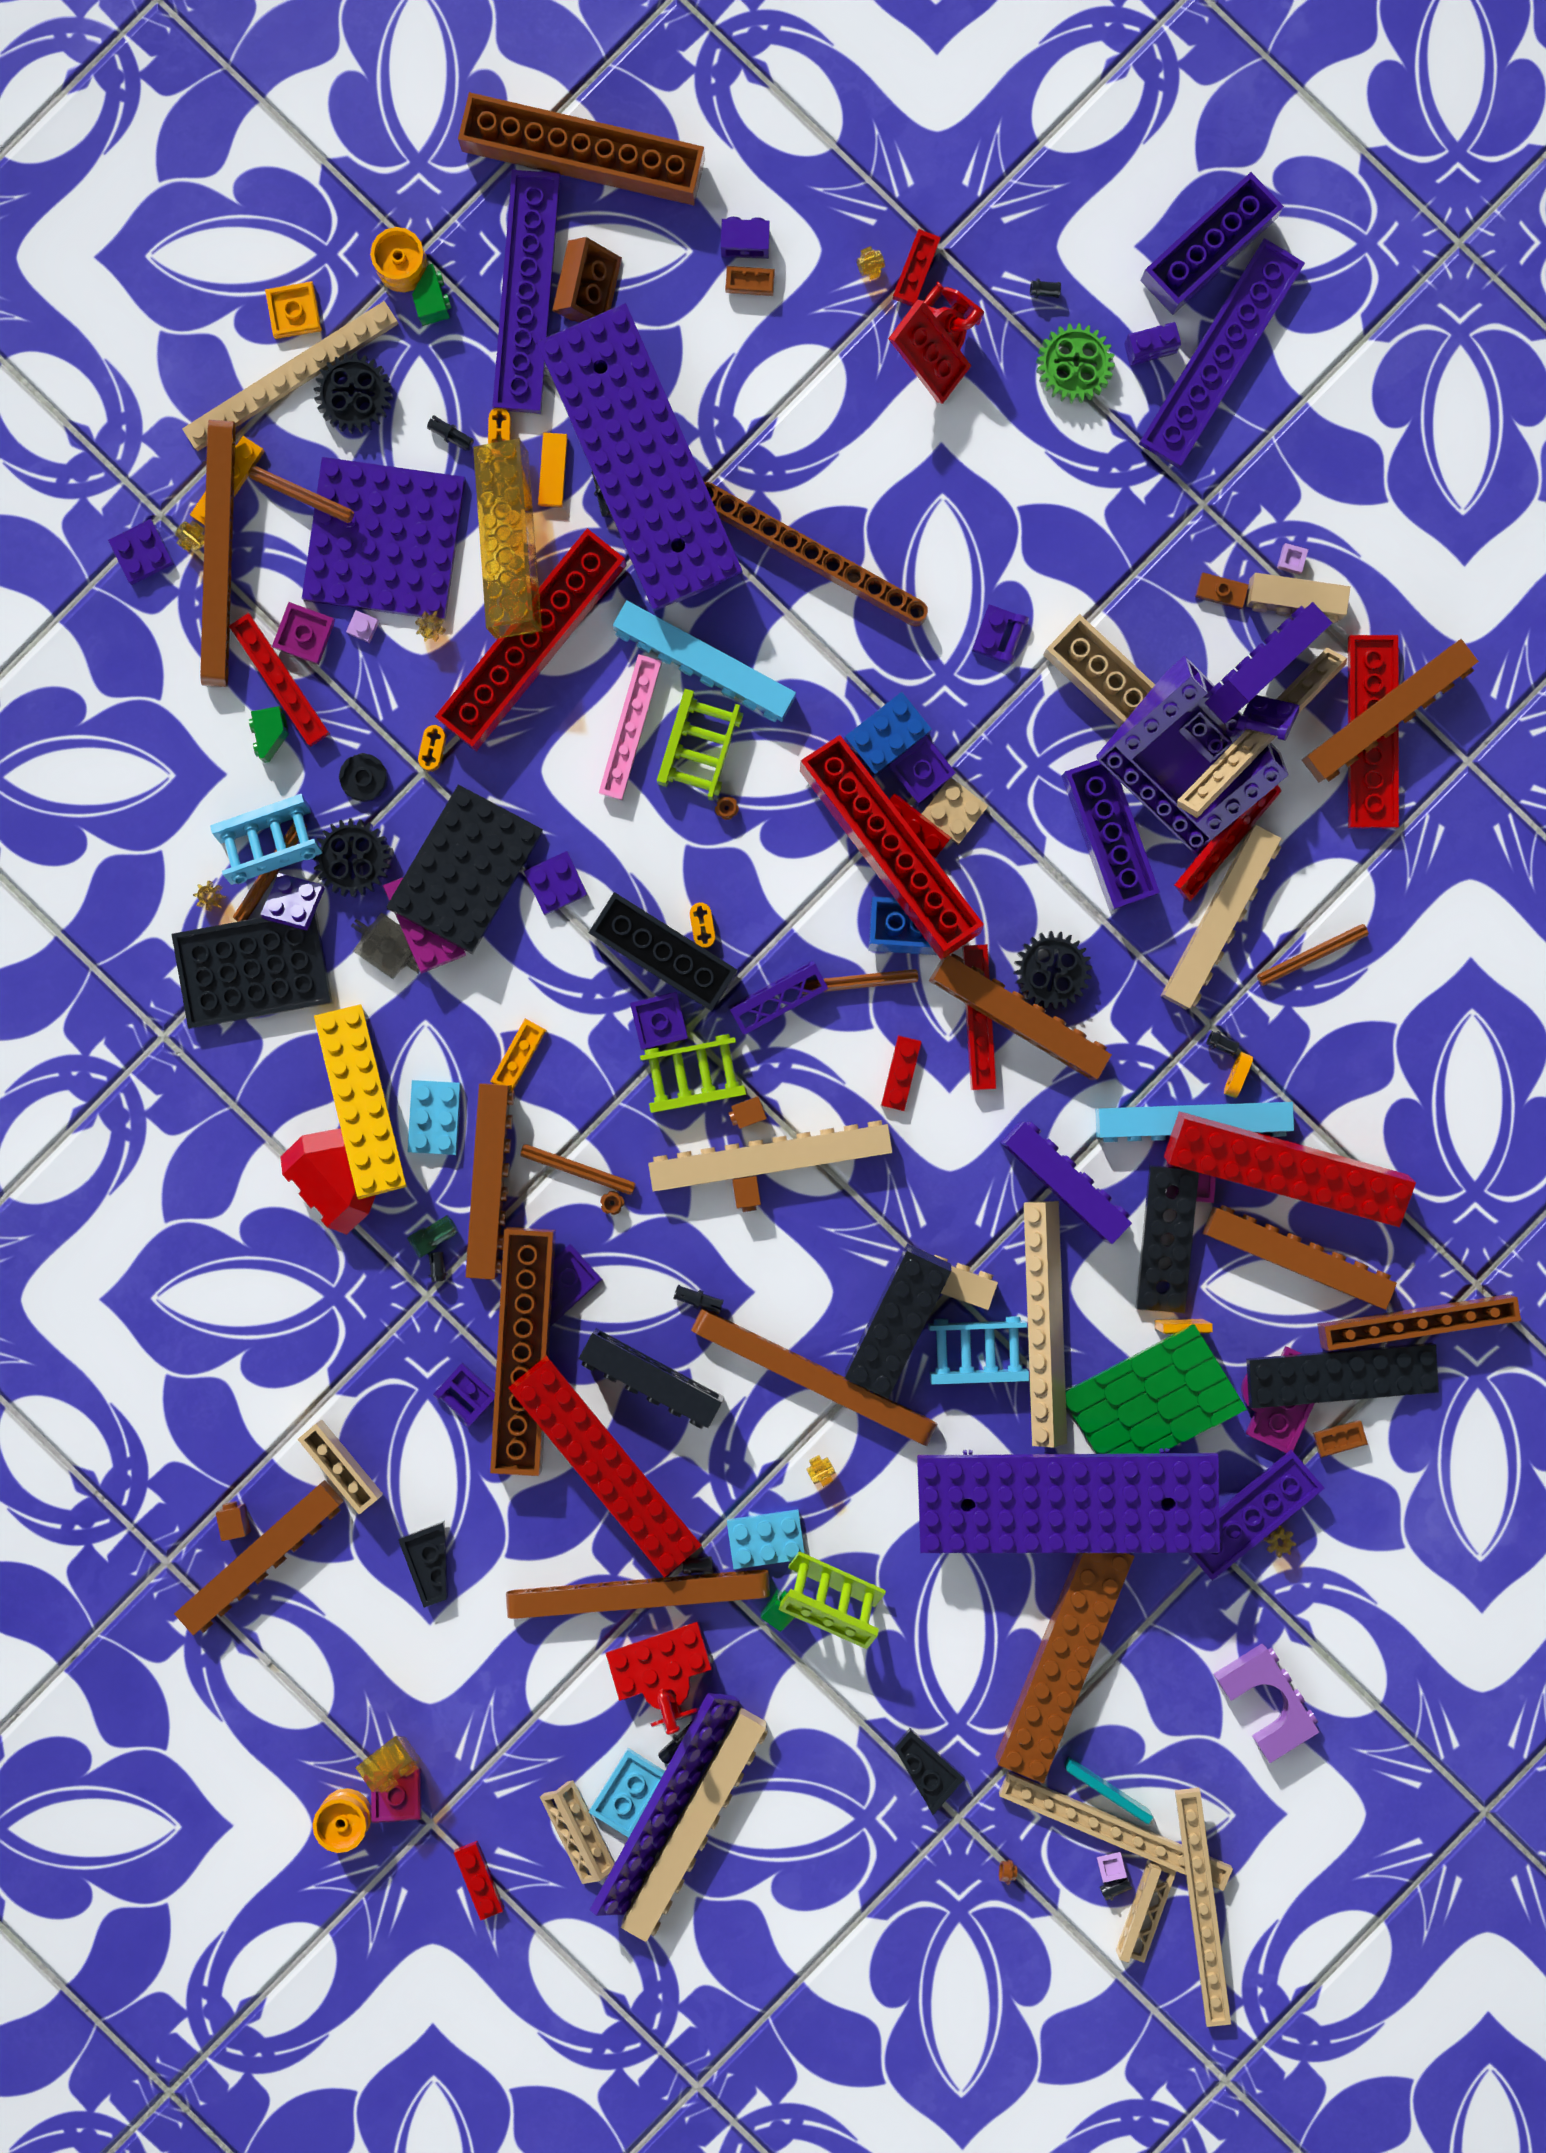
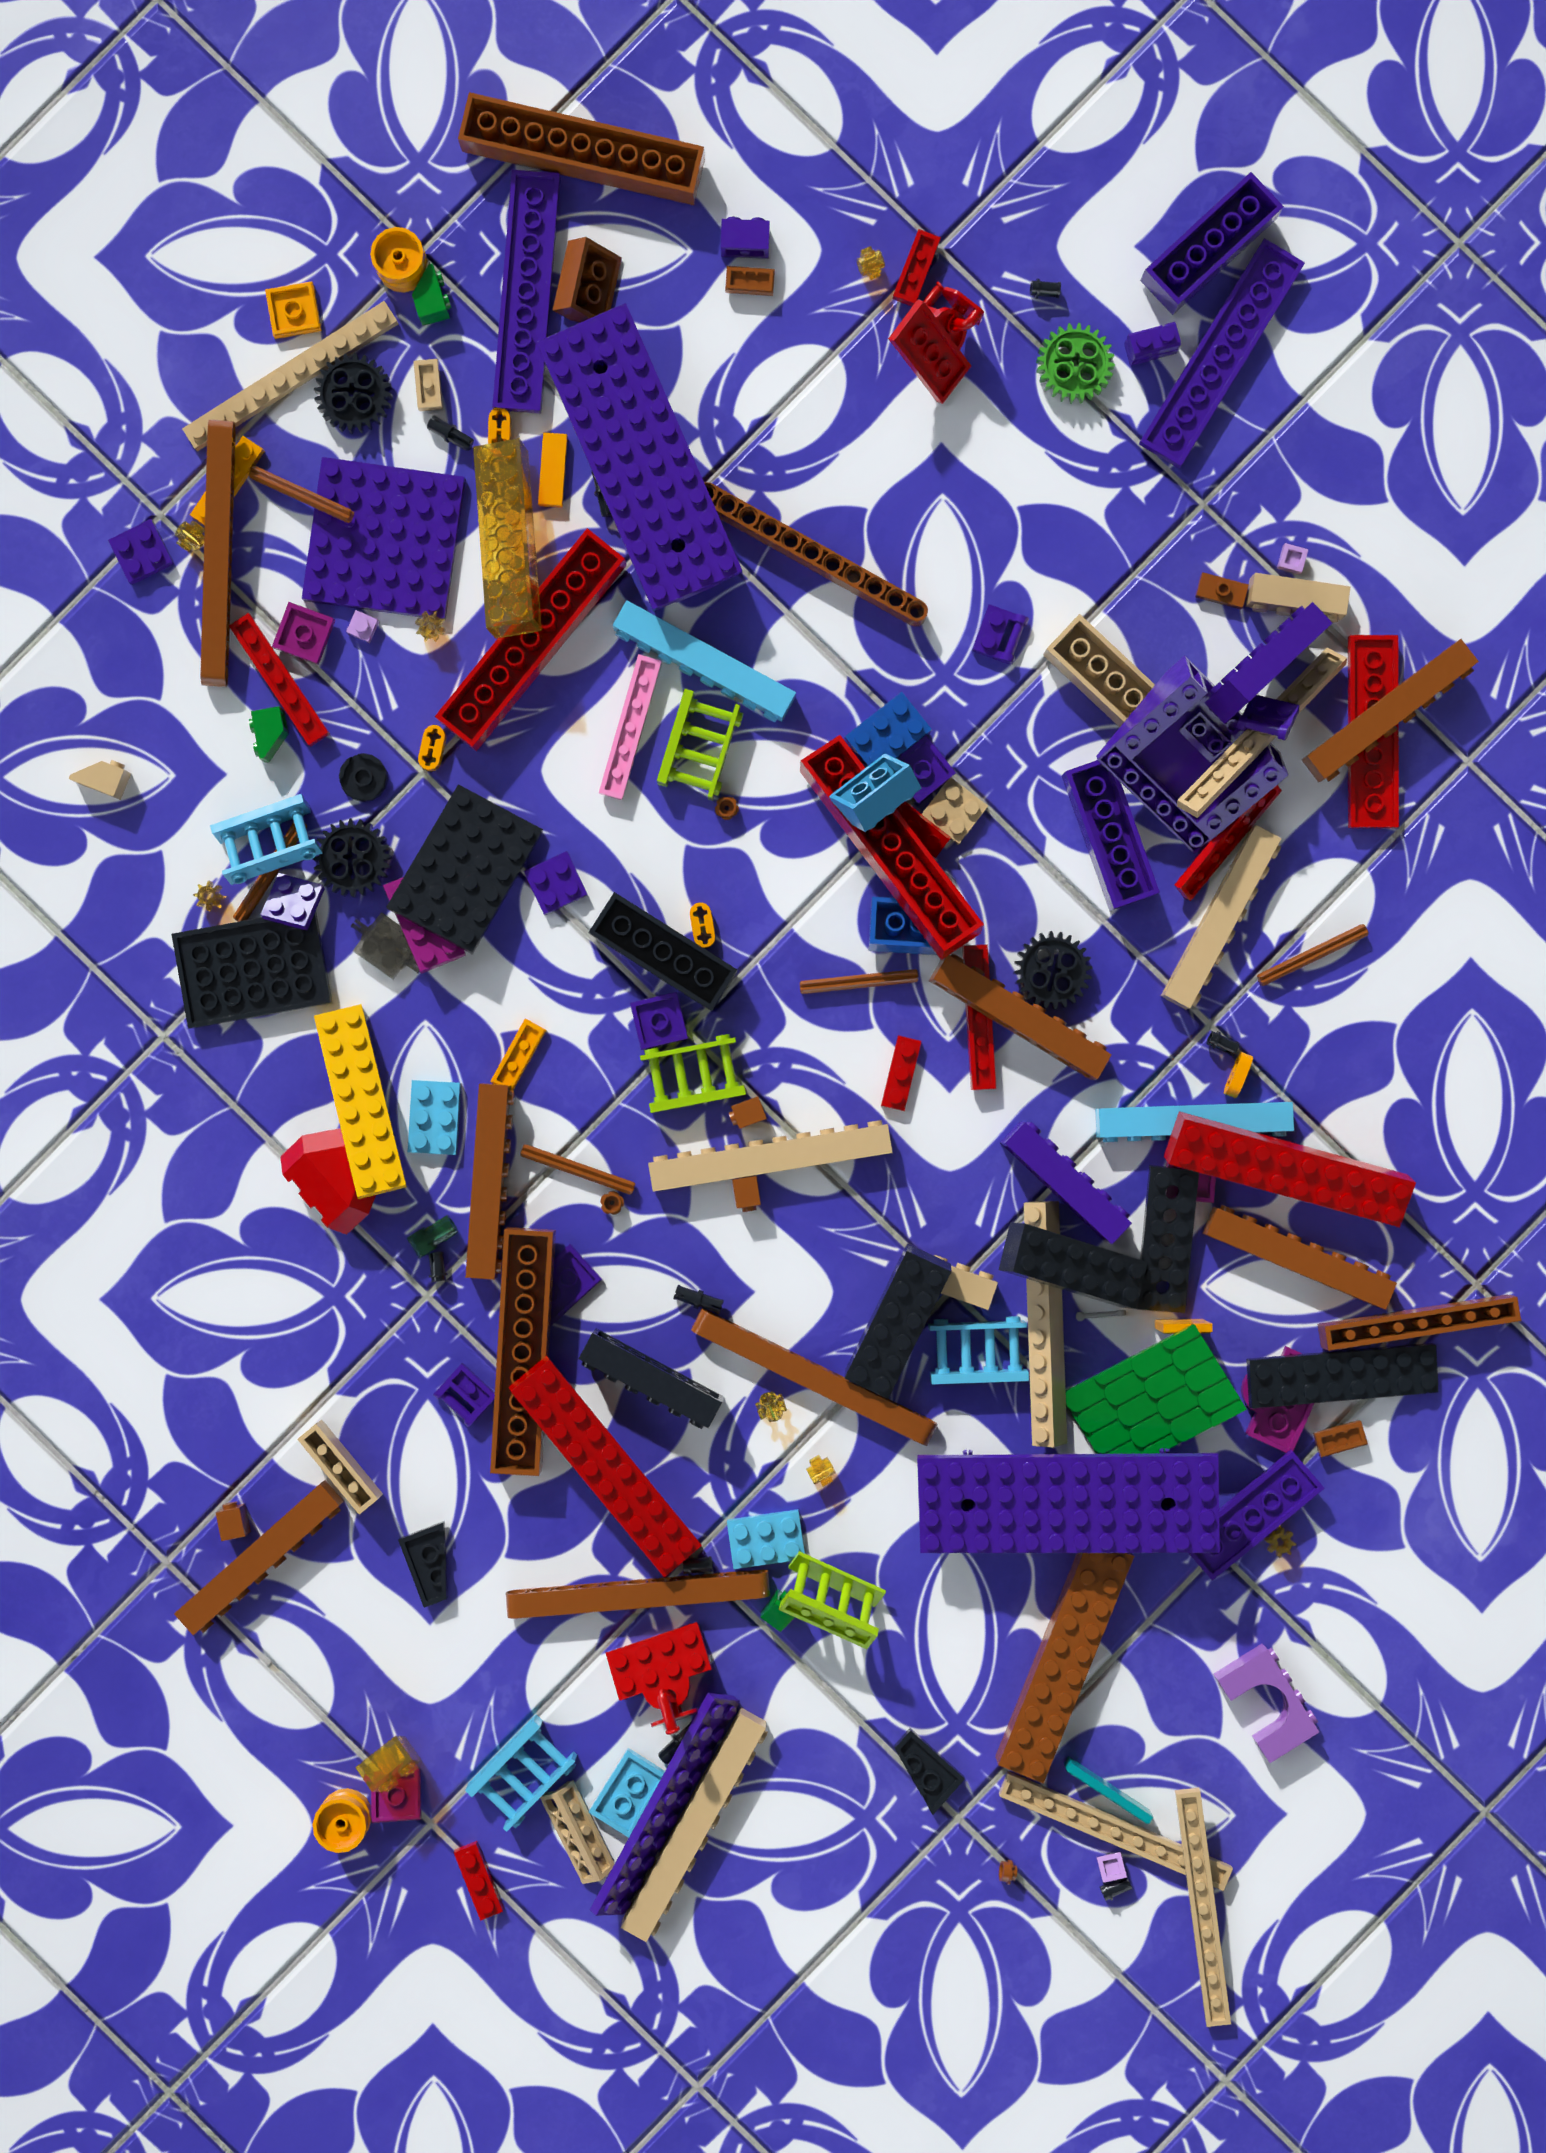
(104, 777): none -> tan slope
(428, 385): none -> tan plate
(515, 1749): none -> medium azure fence
(771, 1406): none -> clear yellow gear
(774, 989): dark purple fence -> none
(876, 792): none -> dark azure slope
(1072, 1265): none -> black brick
(1080, 1316): none -> light grey hinge
(1140, 1909): tan fence -> none

